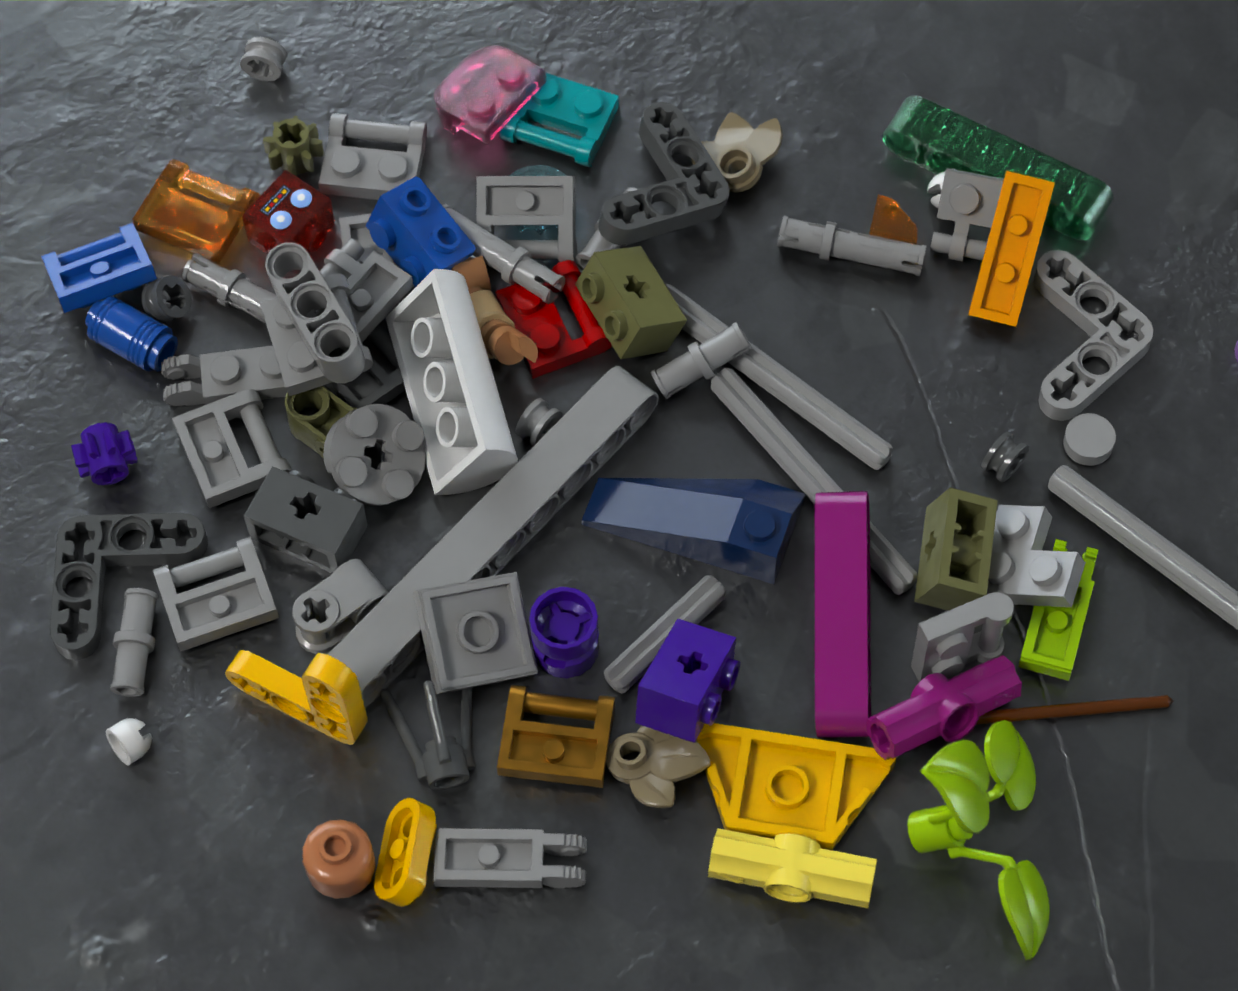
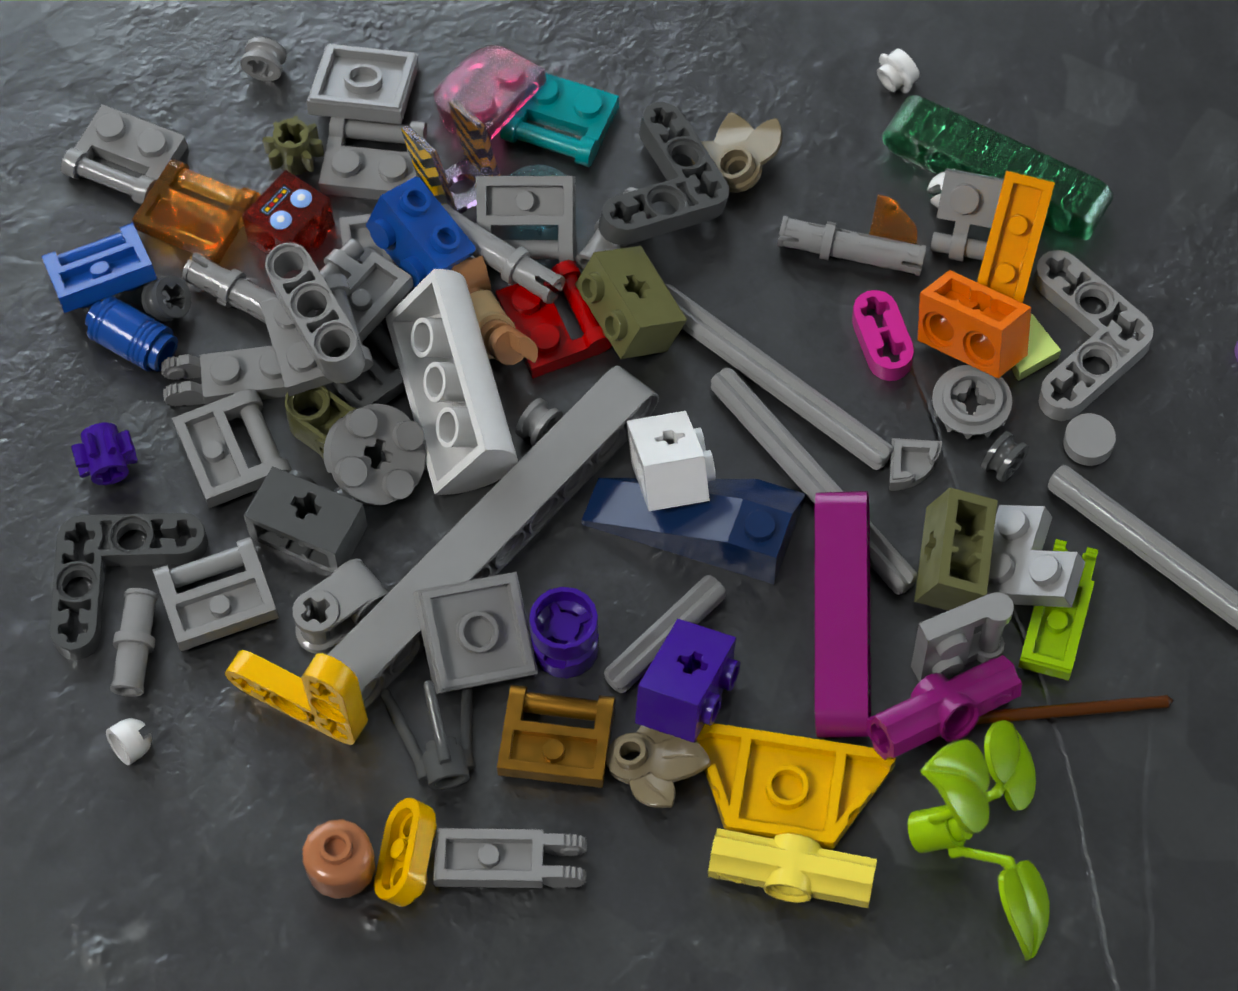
(126, 143): none -> light grey plate
(363, 84): none -> light grey plate
(478, 159): none -> piece
(670, 460): none -> white brick
(701, 360): light grey pin -> none
(873, 338): none -> dark pink beam
(897, 71): none -> white plate
(912, 462): none -> light grey tile
(953, 390): none -> light grey gear
(974, 324): none -> orange brick
(1041, 351): none -> yellowish green tile

